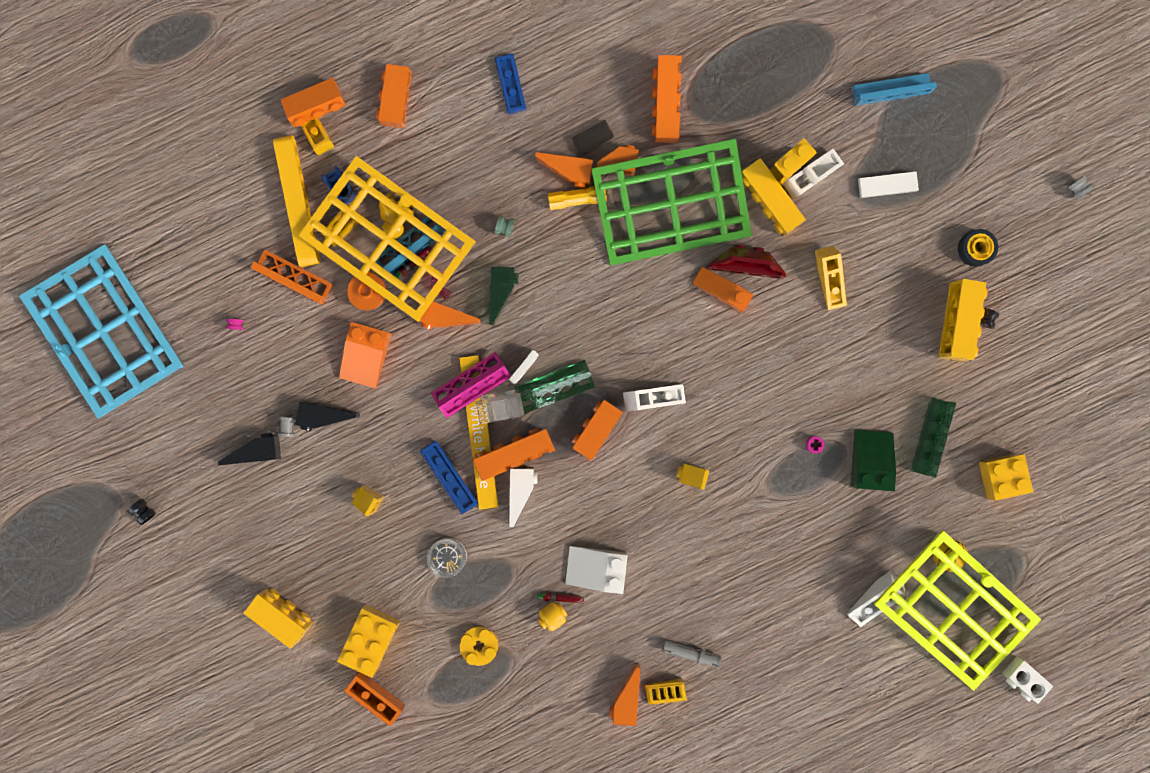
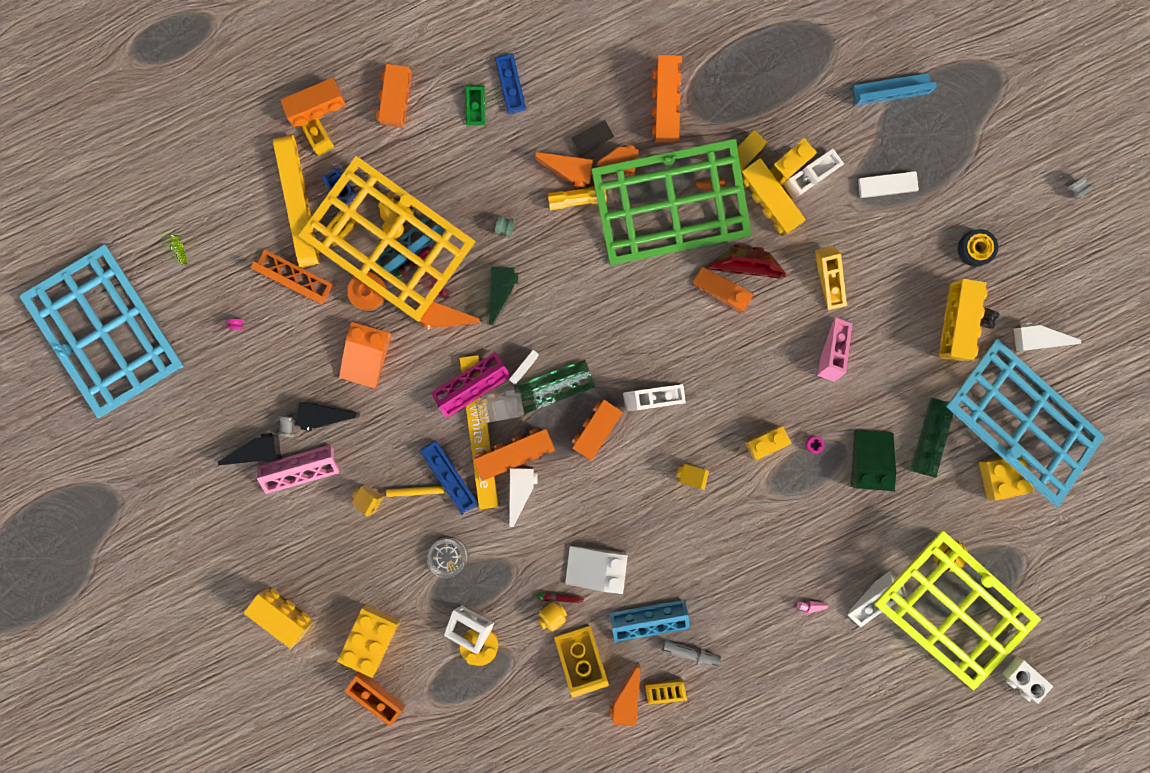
(140, 510): black wheel -> none
(178, 249): none -> clear neon green bar
(295, 466): none -> bright pink fence
(414, 491): none -> yellow bar
(473, 621): none -> white tile
(475, 105): none -> green slope
(581, 661): none -> yellow slope
(649, 618): none -> dark azure fence
(707, 184): none -> orange bar
(750, 148): none -> yellow slope
(768, 442): none -> yellow brick
(811, 606): none -> bright pink bar
(835, 351): none -> bright pink slope
(1026, 422): none -> medium azure door
(1037, 337): none -> white slope

